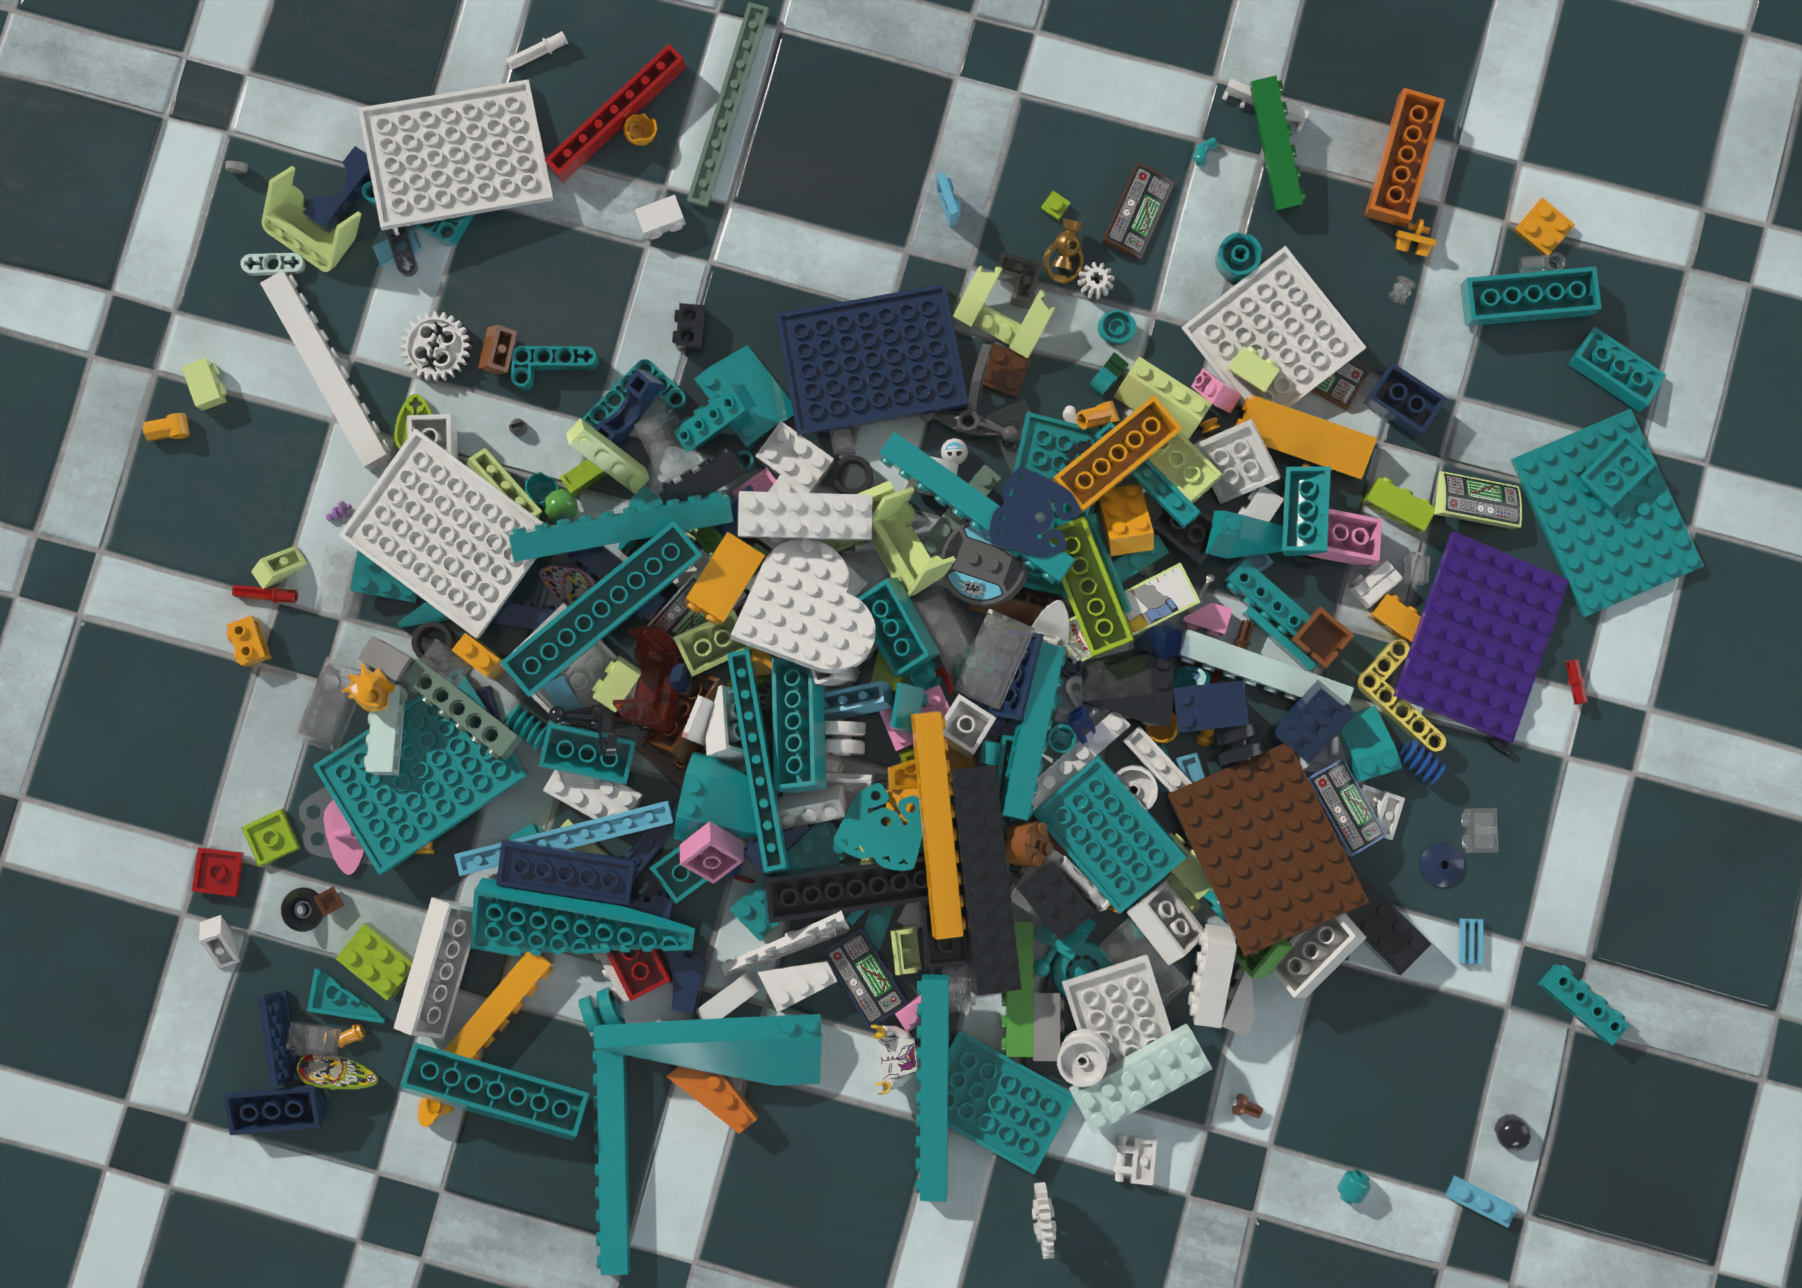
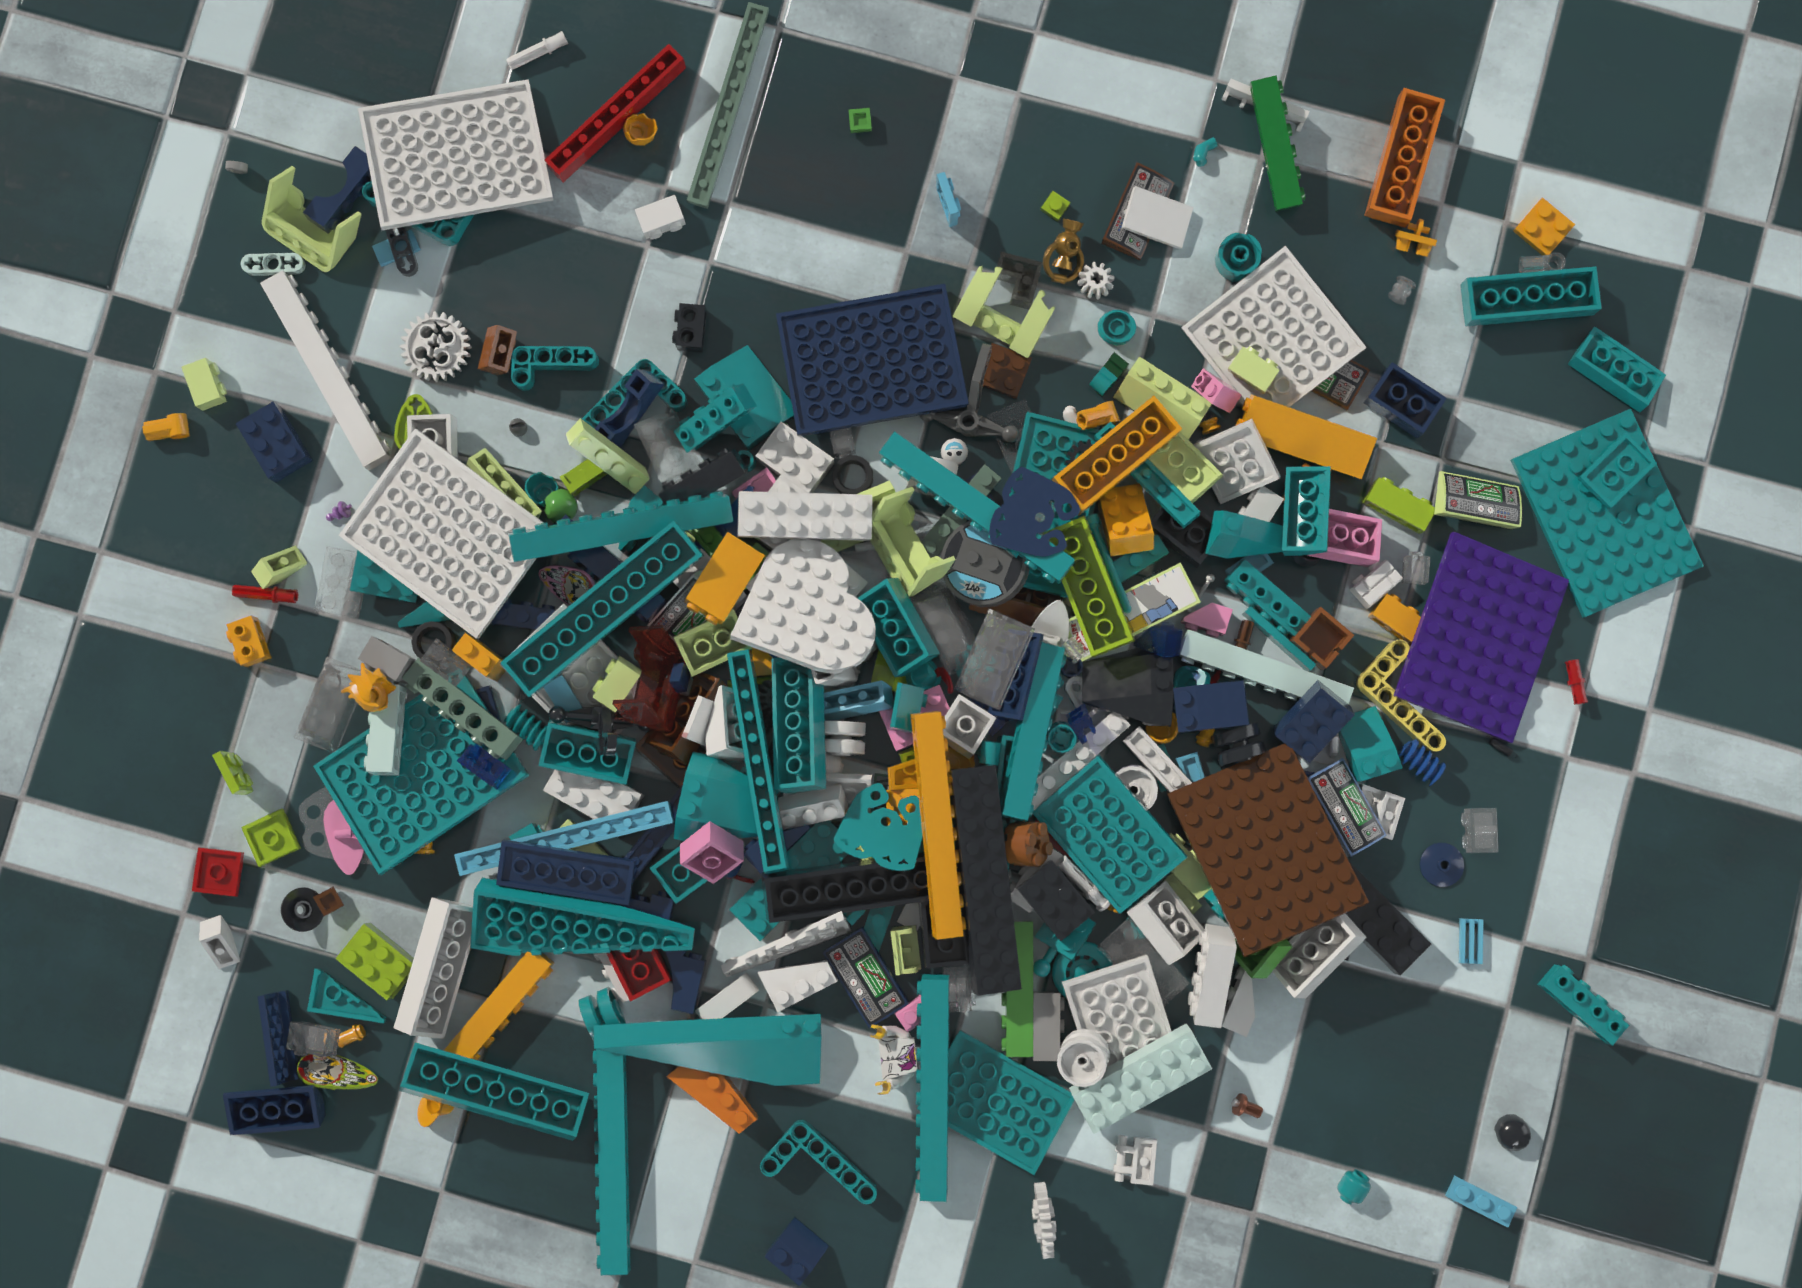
(232, 772): none -> lime plate
(274, 442): none -> dark blue brick
(484, 765): none -> clear blue hinge
(796, 1251): none -> dark blue slope
(820, 1157): none -> teal beam
(860, 120): none -> bright green plate
(1157, 217): none -> white tile

